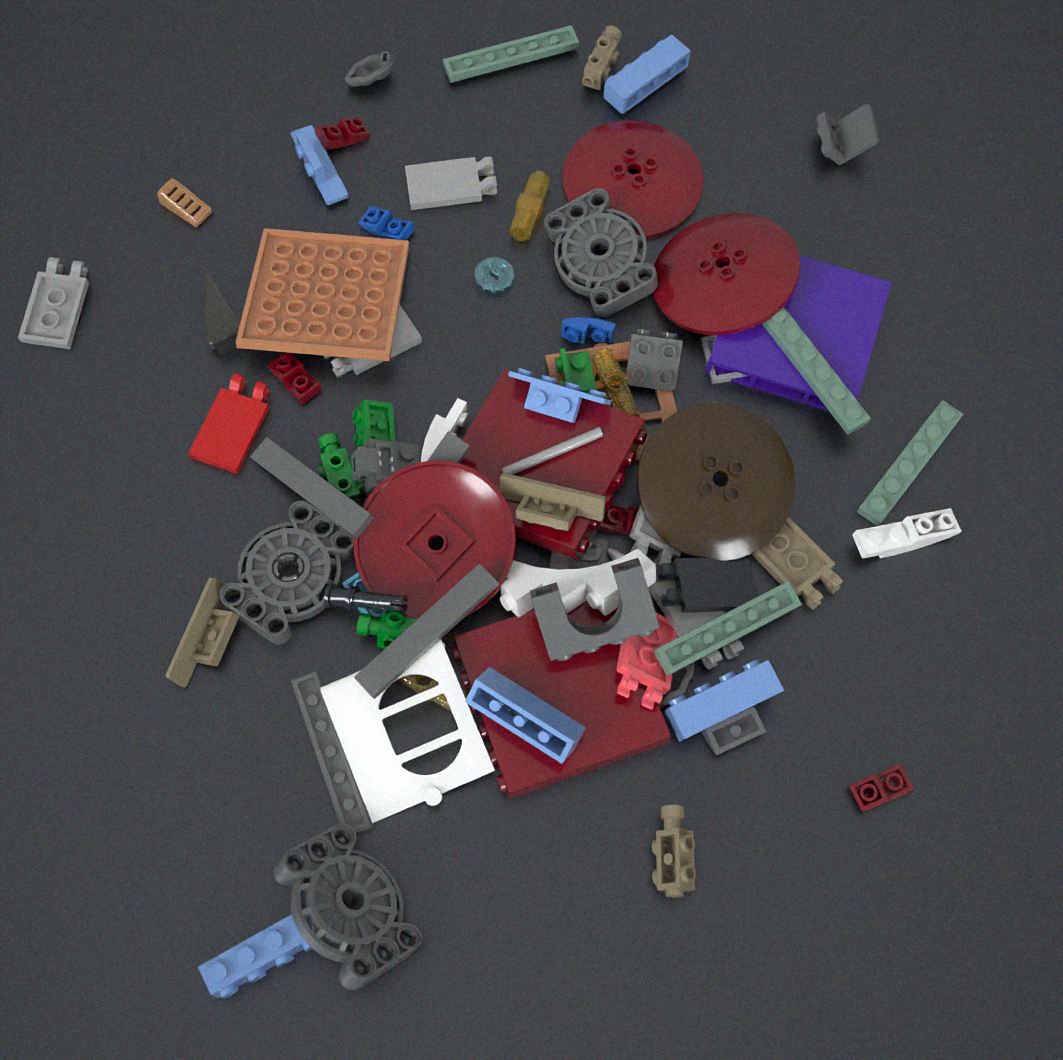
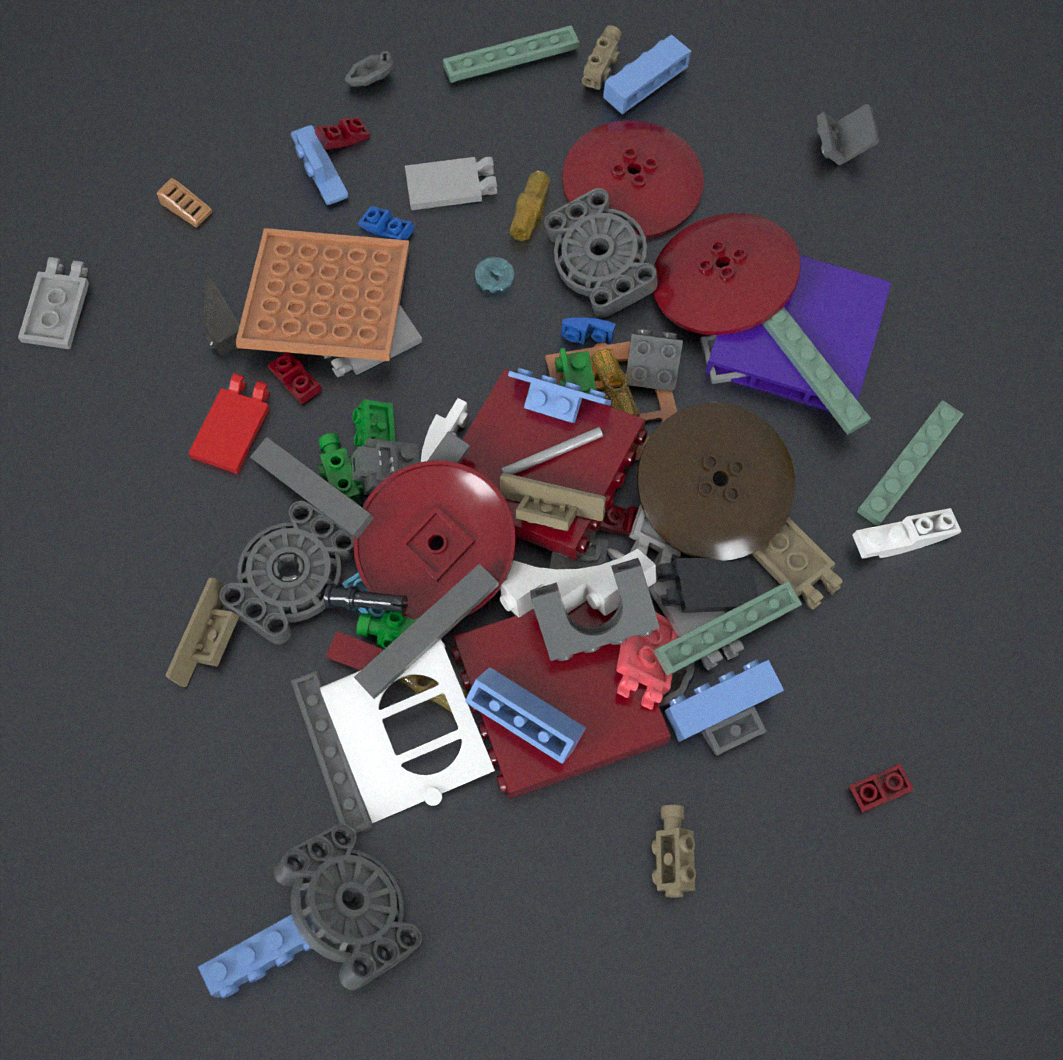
(352, 651): none -> dark red slope

